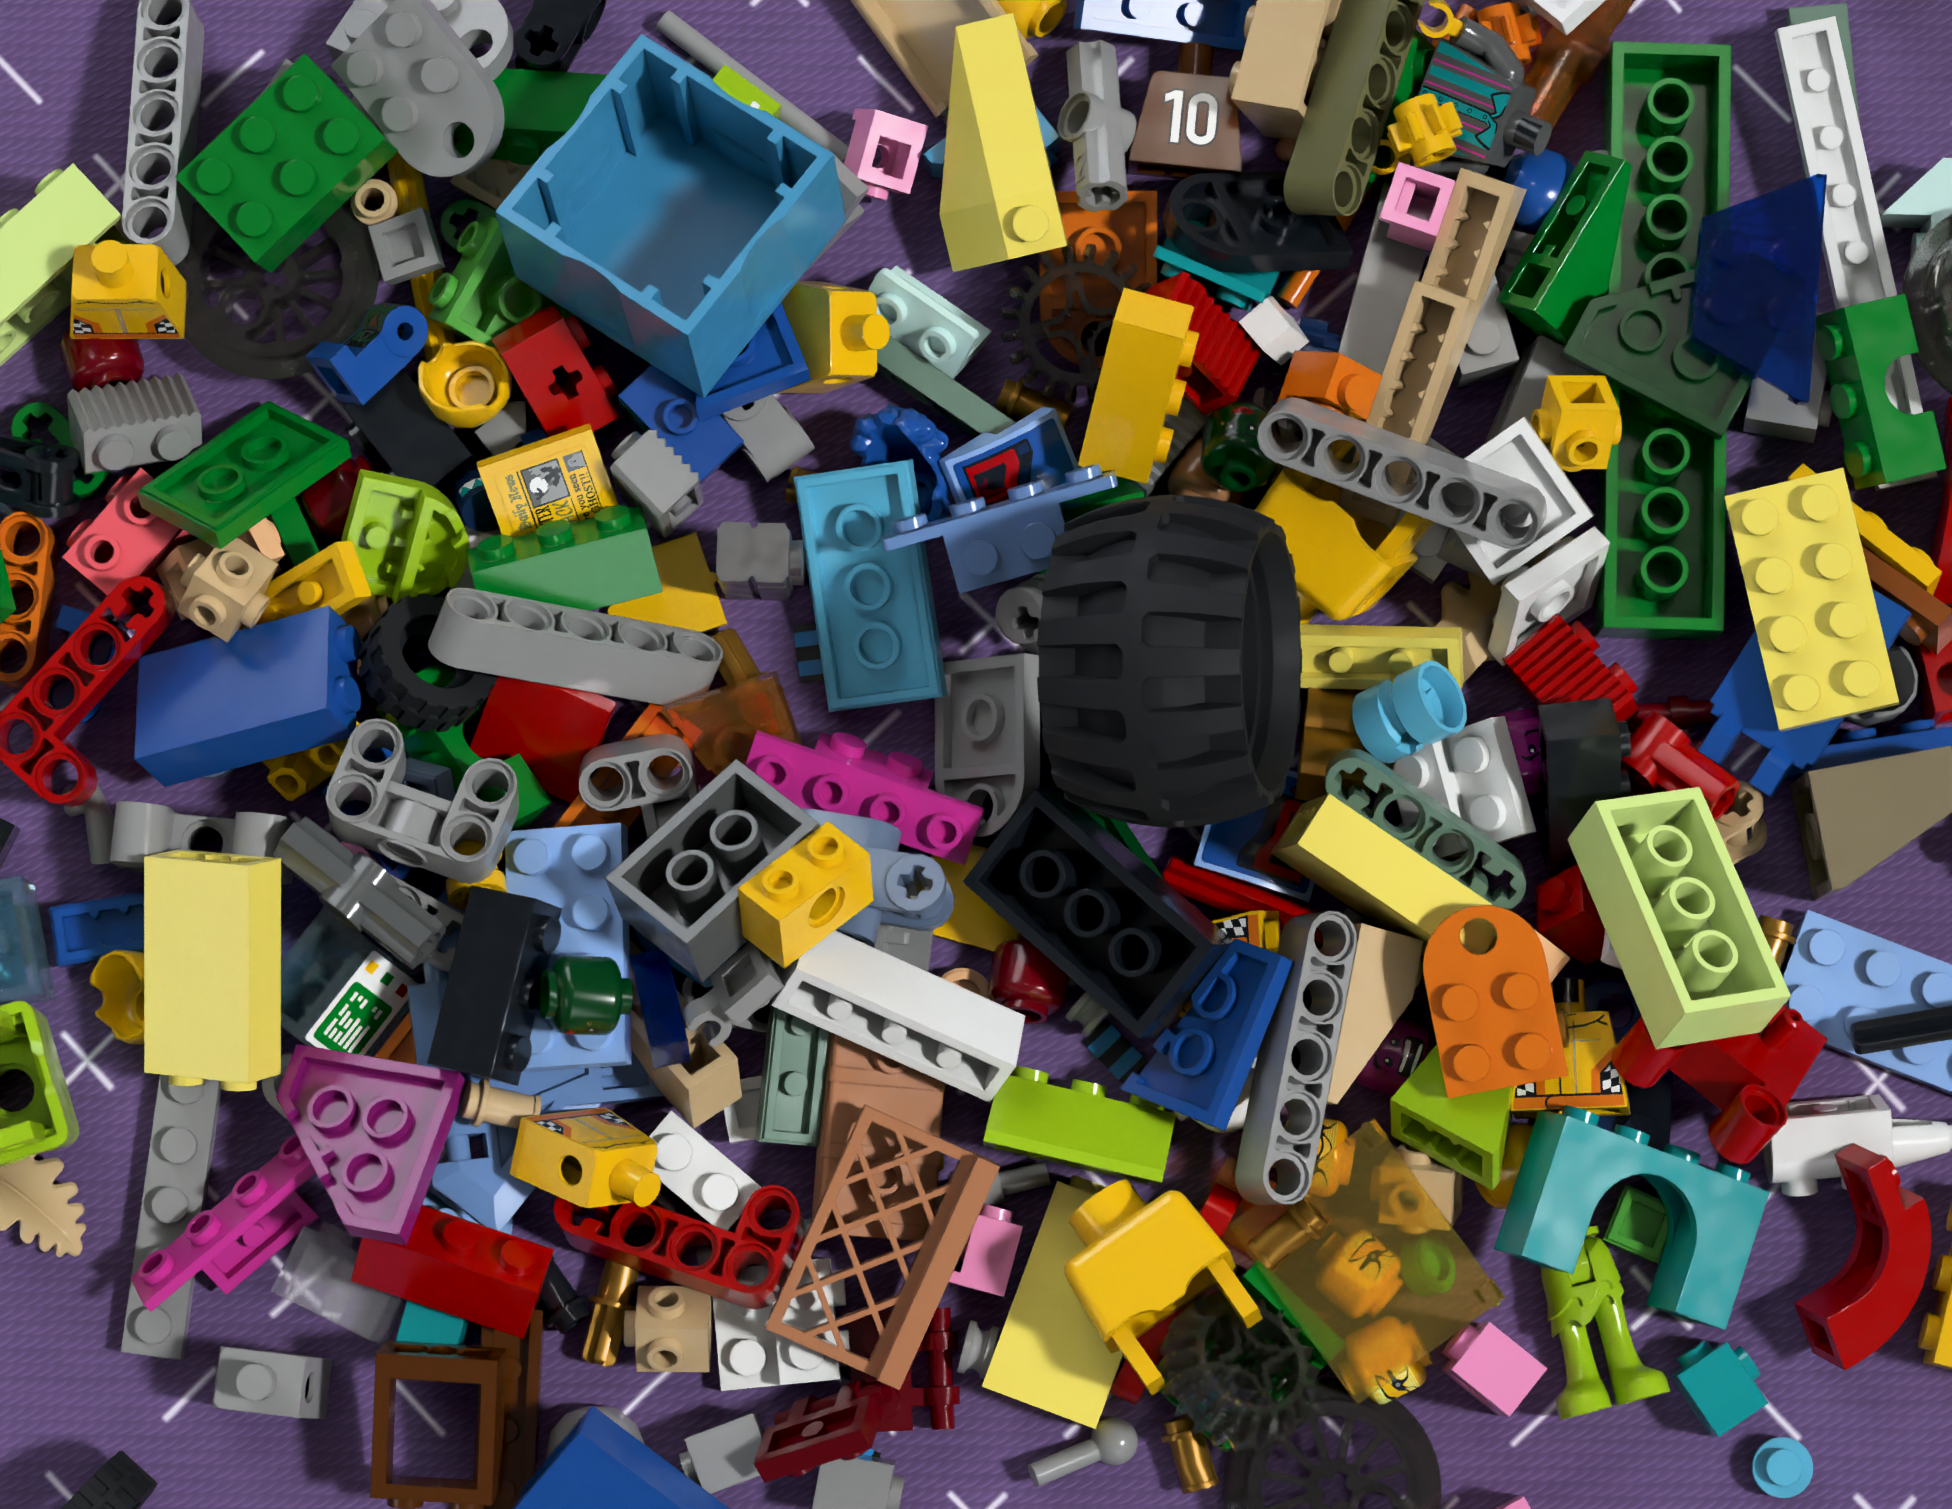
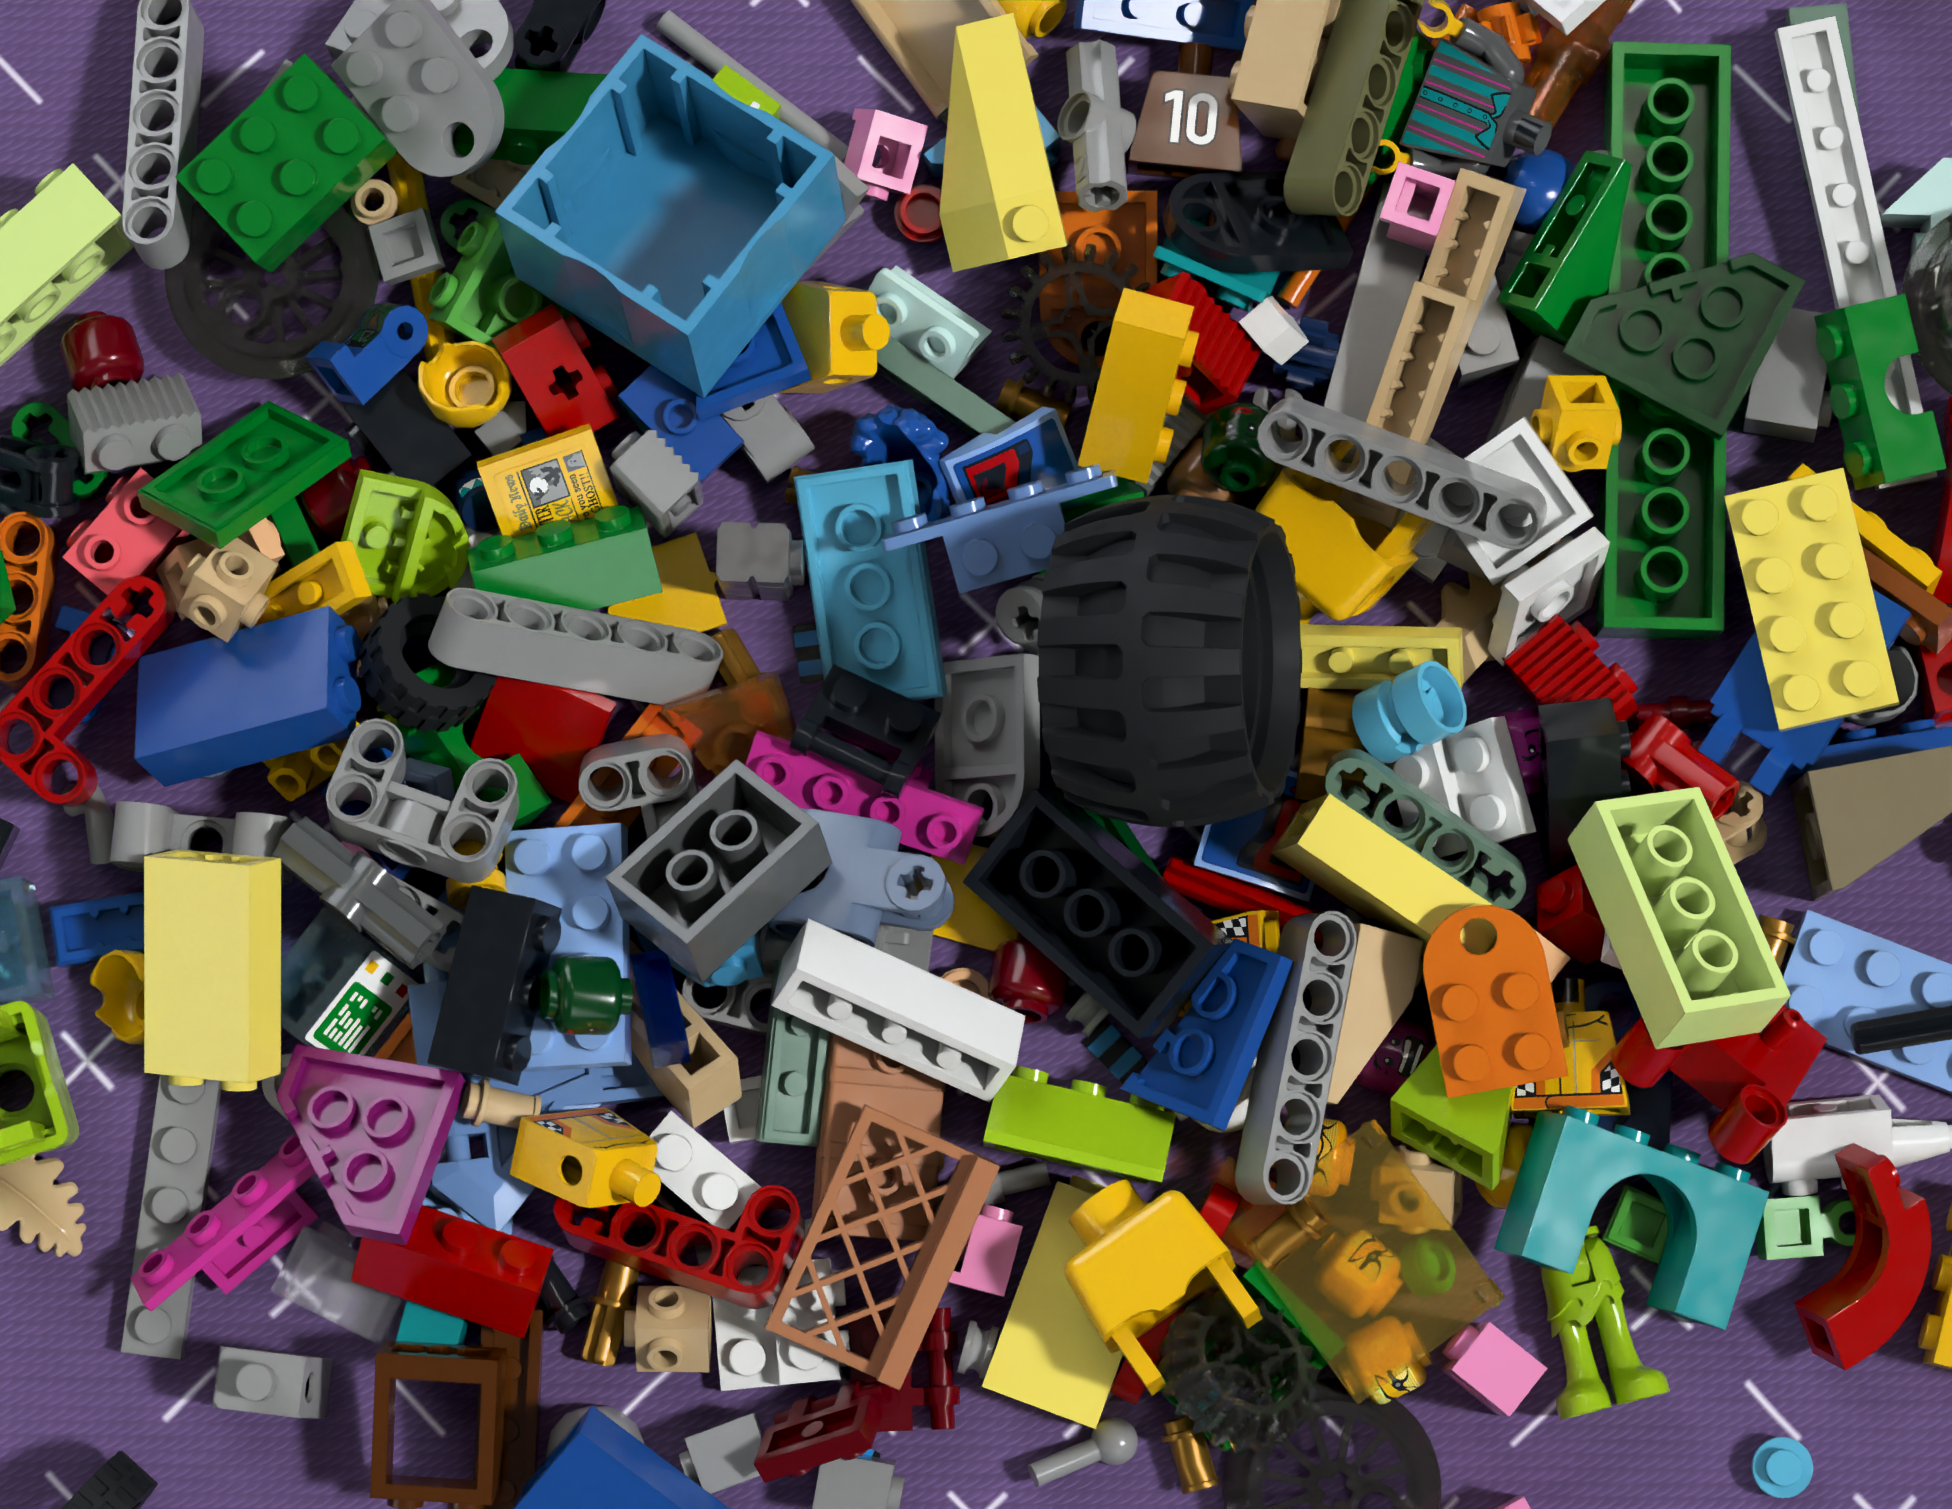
(126, 293): yellow torso -> none
(738, 990): light grey plate -> none
(805, 894): yellow brick -> none
(871, 719): none -> black plate
(918, 214): none -> red plate
(1331, 382): orange brick -> none
(1424, 130): yellow gear -> none
(1719, 1385): teal brick -> none
(1762, 285): clear blue wing -> none
(1797, 1227): none -> plate

